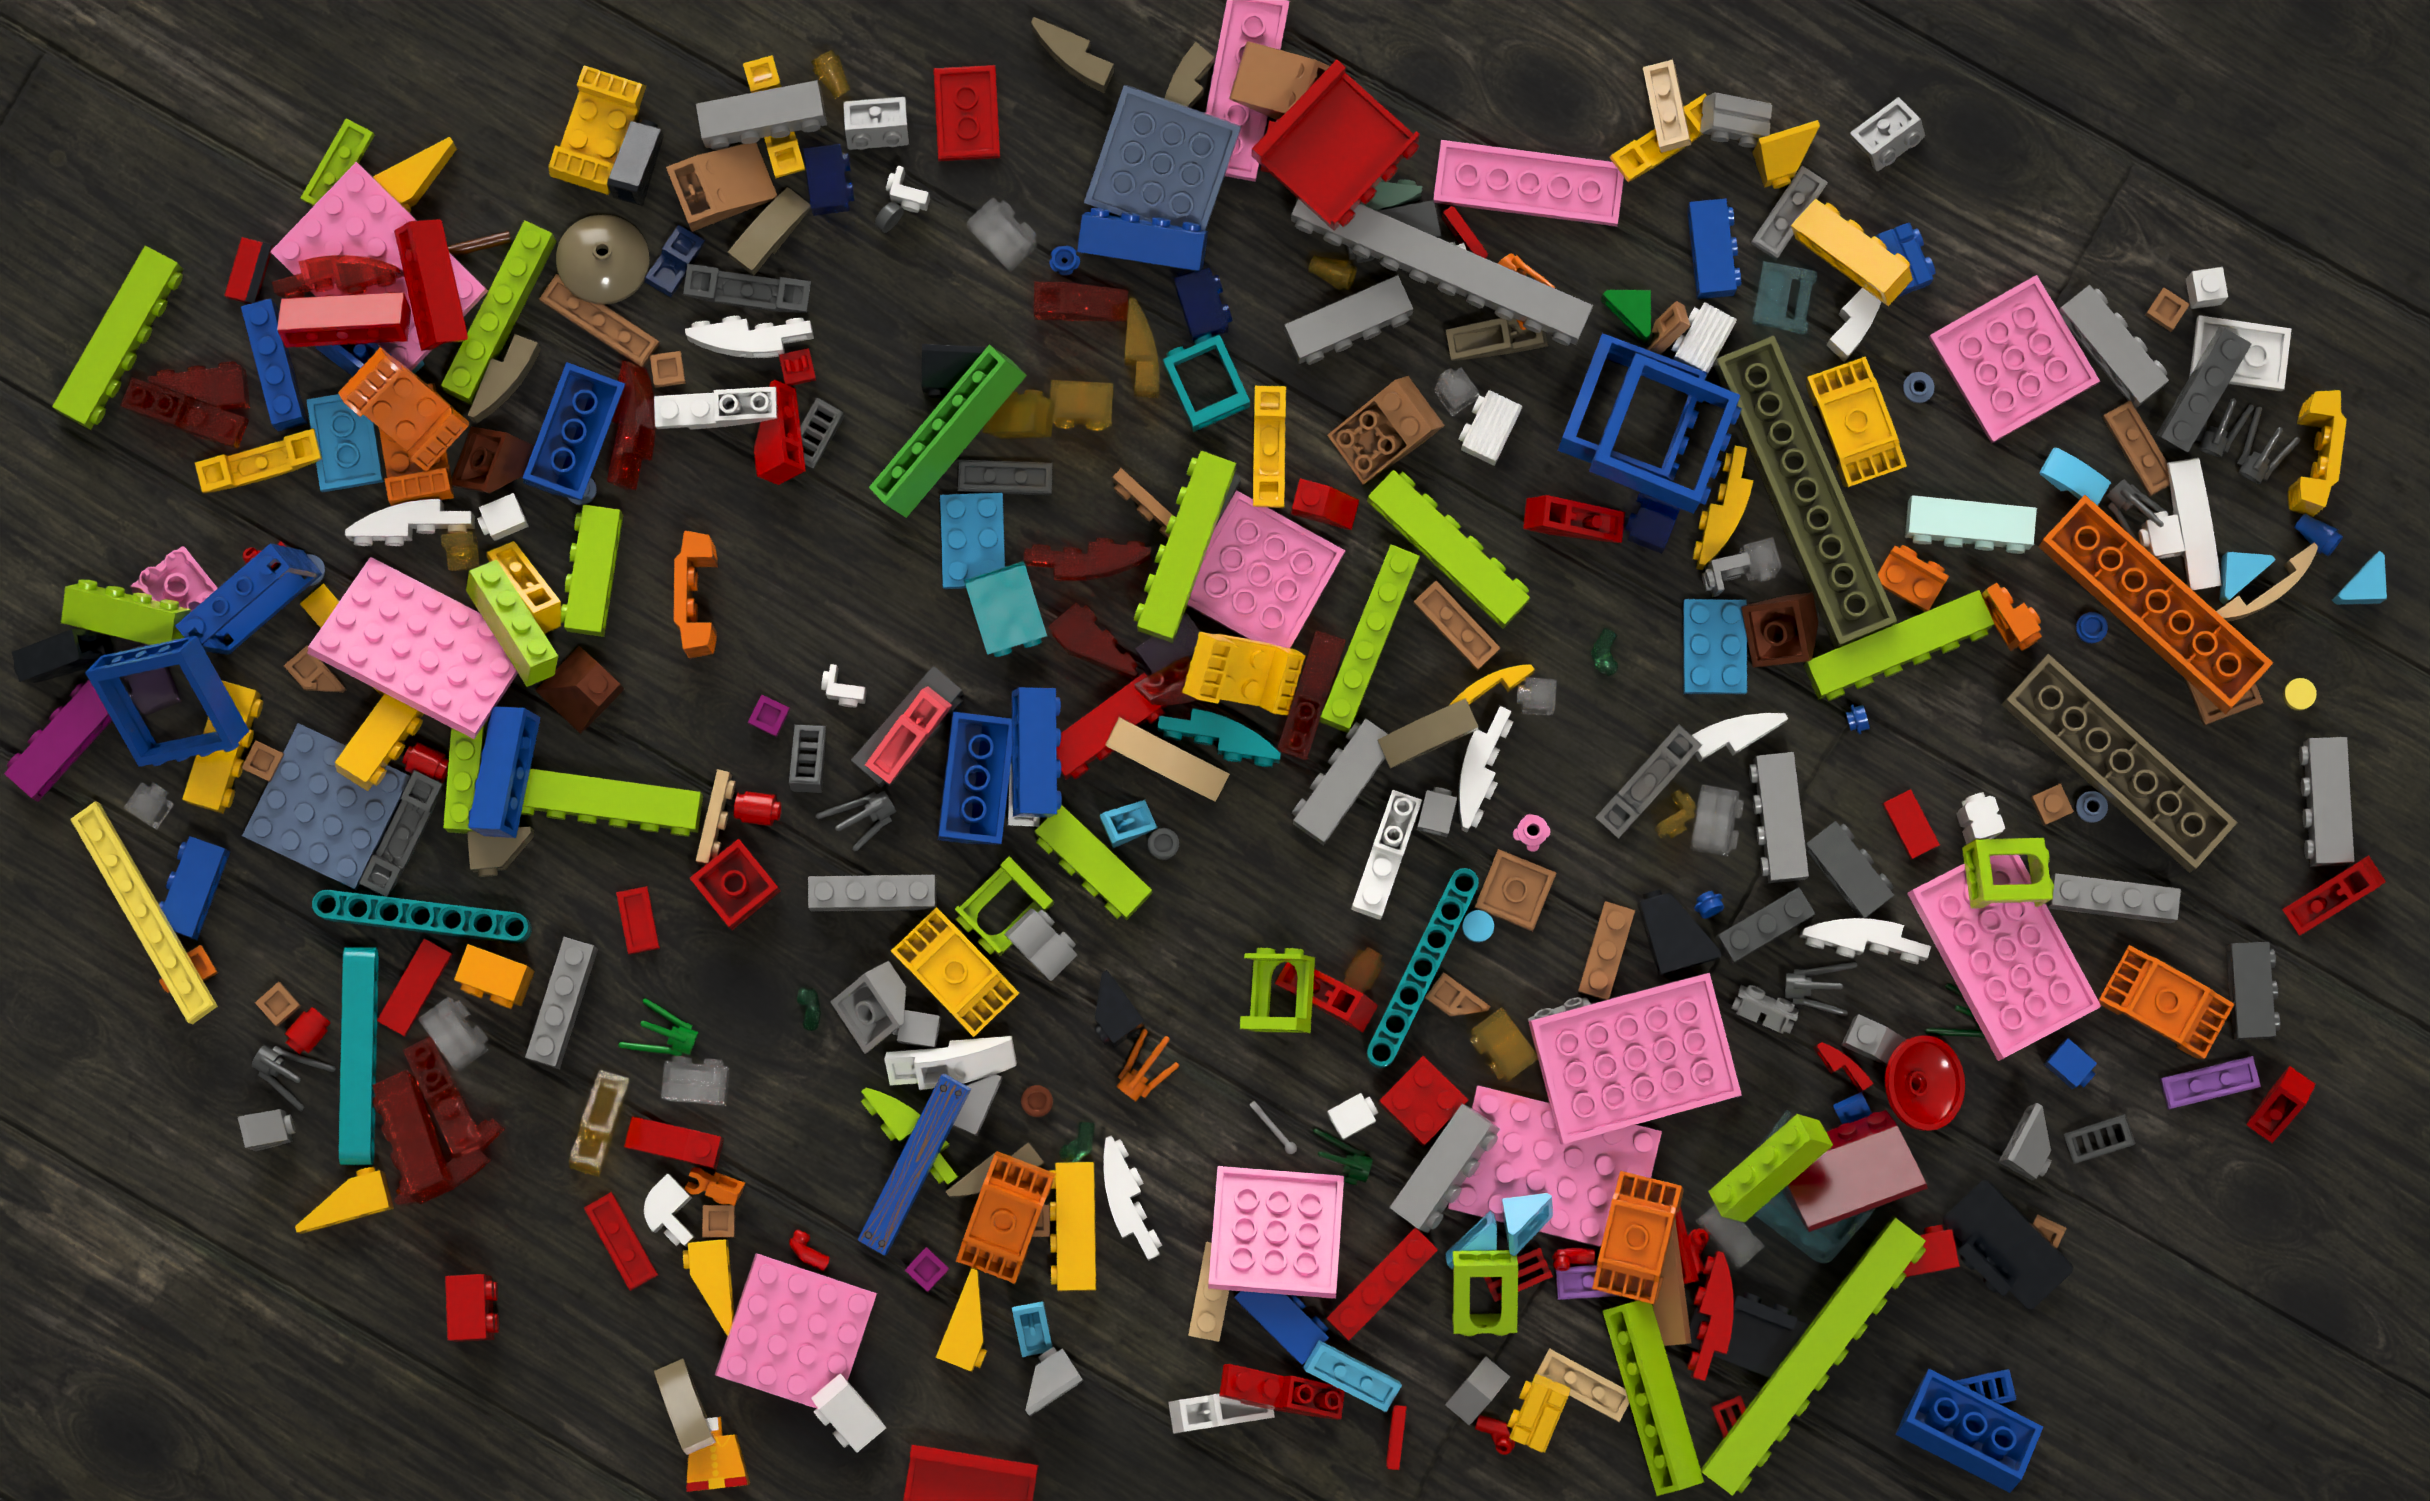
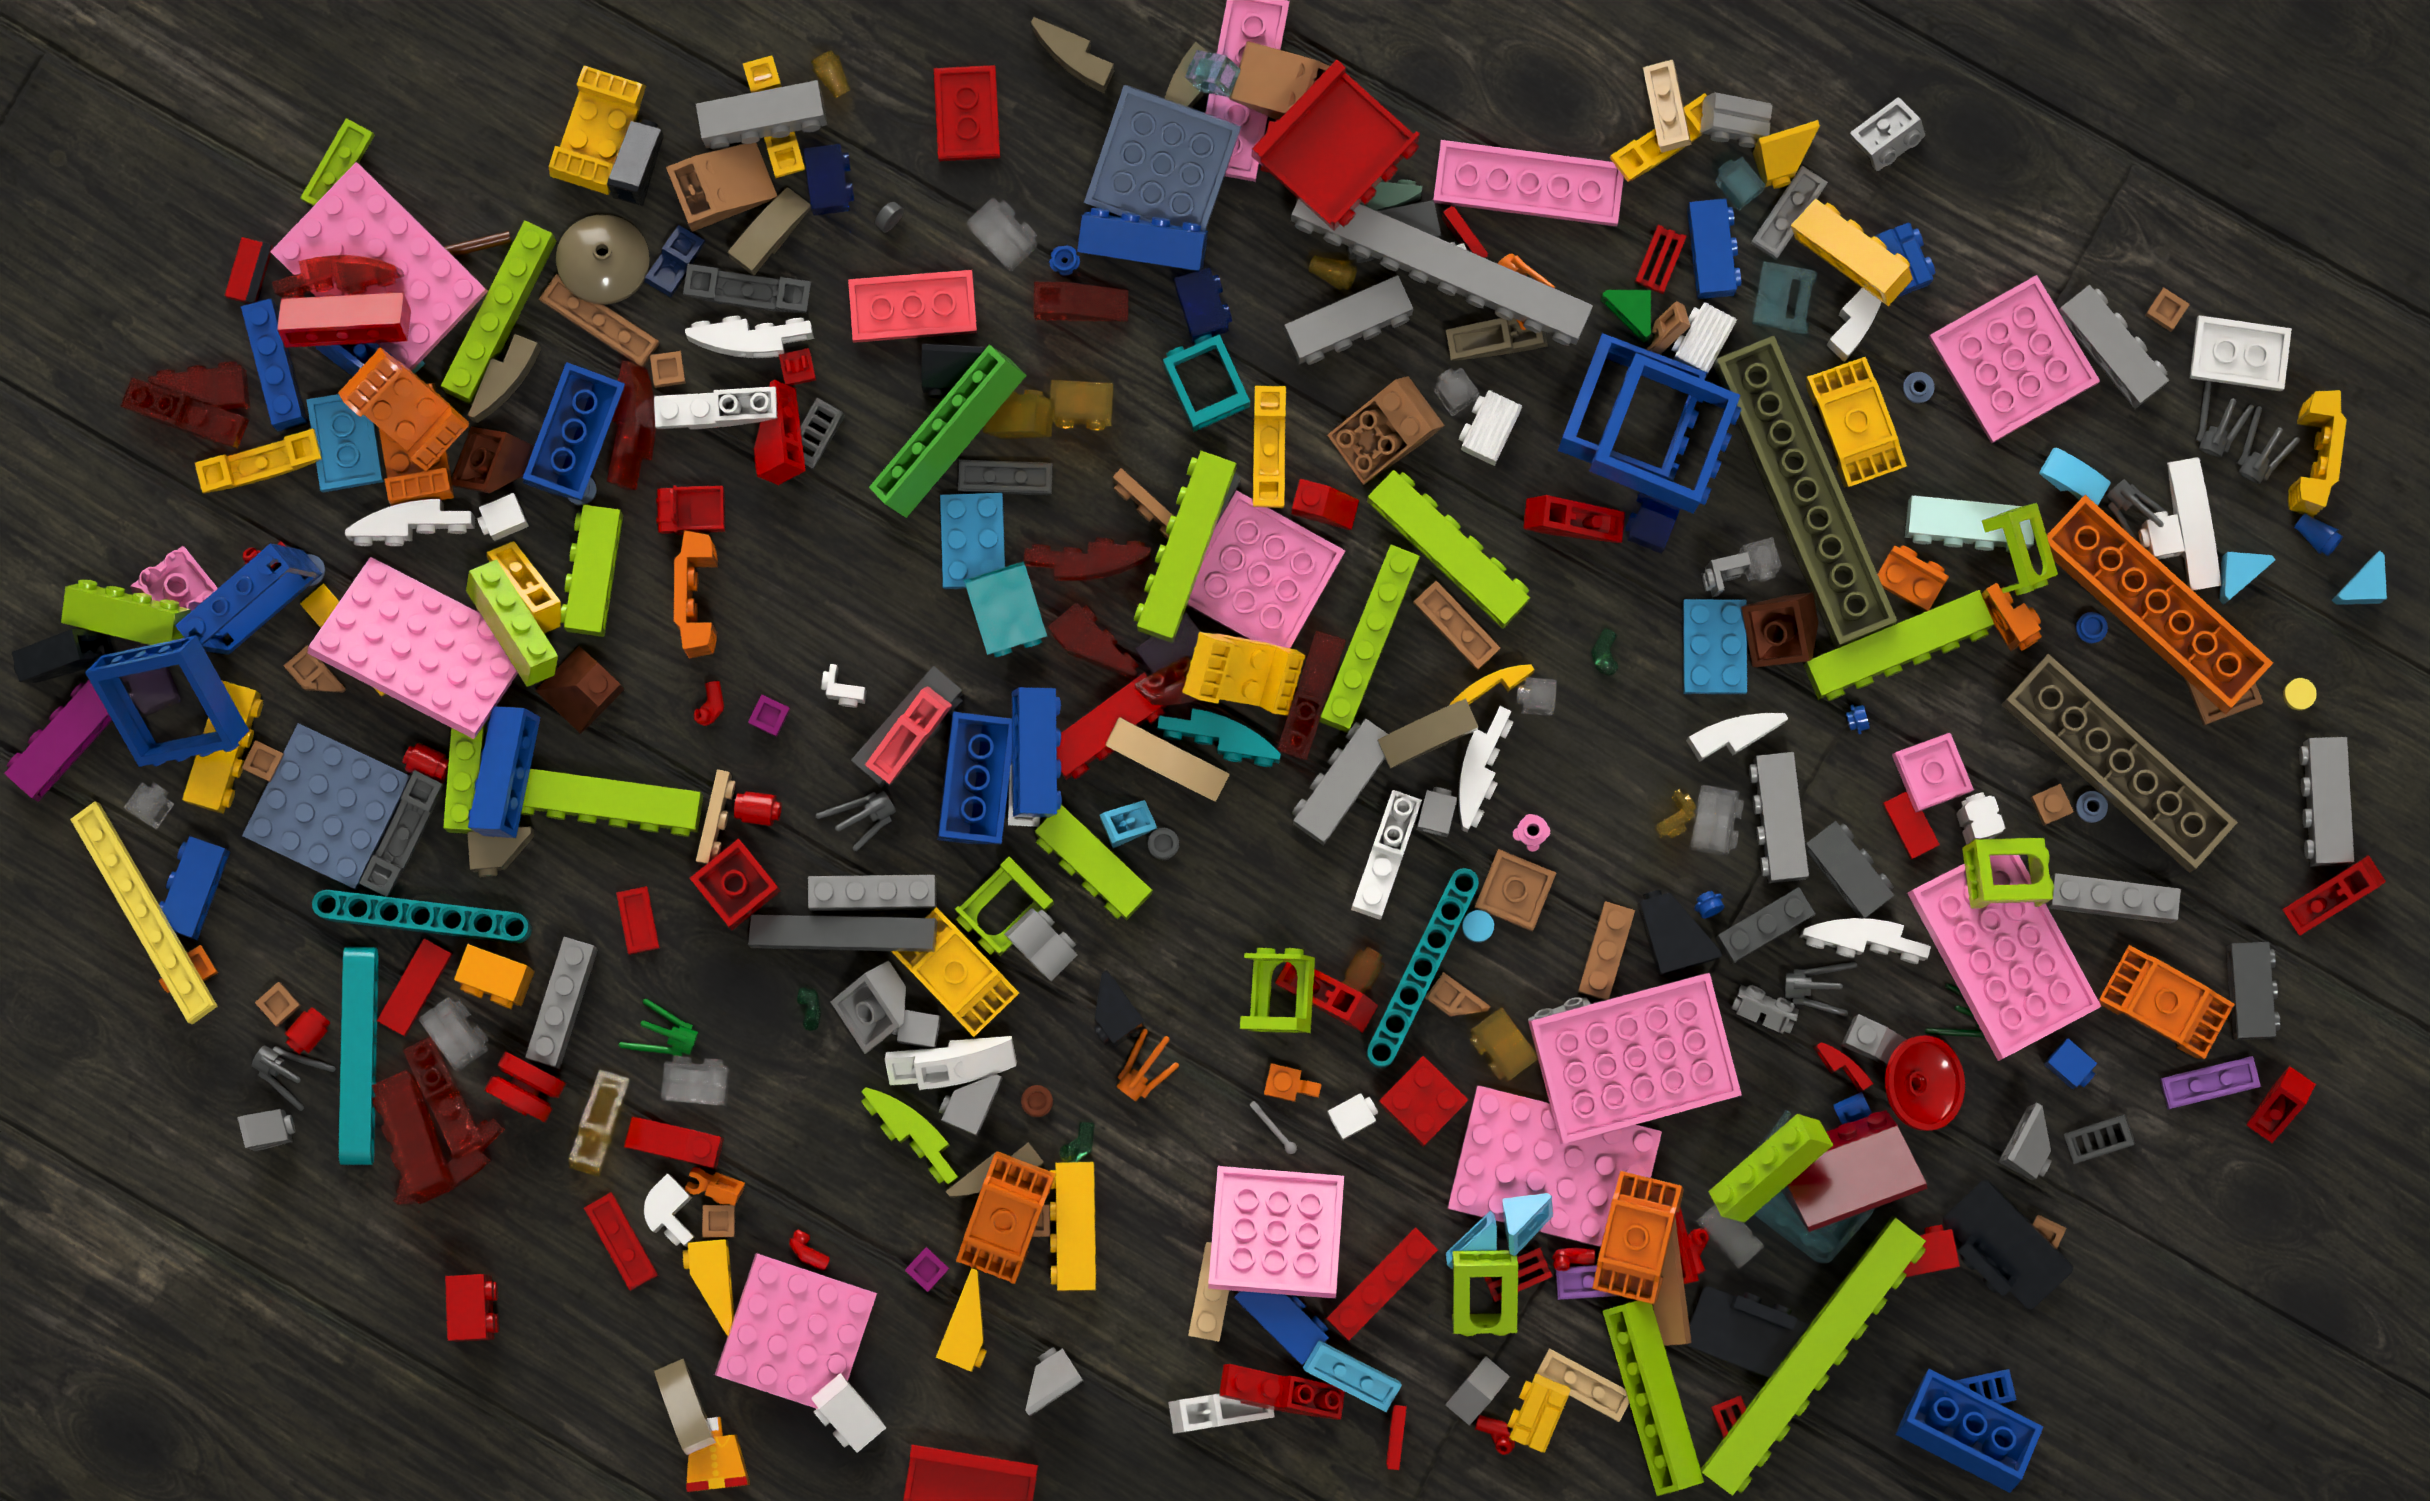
(118, 338): lime brick -> none
(352, 1200): yellow slope -> none
(378, 742): yellow brick -> none
(413, 176): yellow slope -> none
(430, 283): red panel -> none
(461, 550): clear yellow bracket -> none
(524, 1087): none -> red wheel
(690, 509): none -> red piece
(712, 707): none -> red arm
(807, 784): dark grey slope -> none
(843, 933): none -> dark grey tile
(876, 123): light grey bracket -> none
(909, 198): white bracket -> none
(912, 306): none -> coral plate
(914, 1164): blue tile -> none
(1032, 1328): medium azure slope -> none
(1120, 1187): white slope -> none
(1141, 352): clear yellow slope -> none
(1212, 73): none -> clear light blue brick
(1286, 1083): none -> orange plate
(1356, 1166): dark green plant -> none
(1445, 1169): light grey brick -> none
(1649, 781): dark grey slope -> none
(1670, 235): none -> red tile
(1718, 1304): red slope -> none
(1723, 519): yellow slope -> none
(1739, 182): none -> clear light blue brick
(1932, 772): none -> bright pink tile
(2025, 573): none -> lime panel
(2138, 447): medium nougat tile -> none
(2204, 389): dark grey brick -> none
(2206, 288): white brick -> none
(2295, 566): tan slope -> none

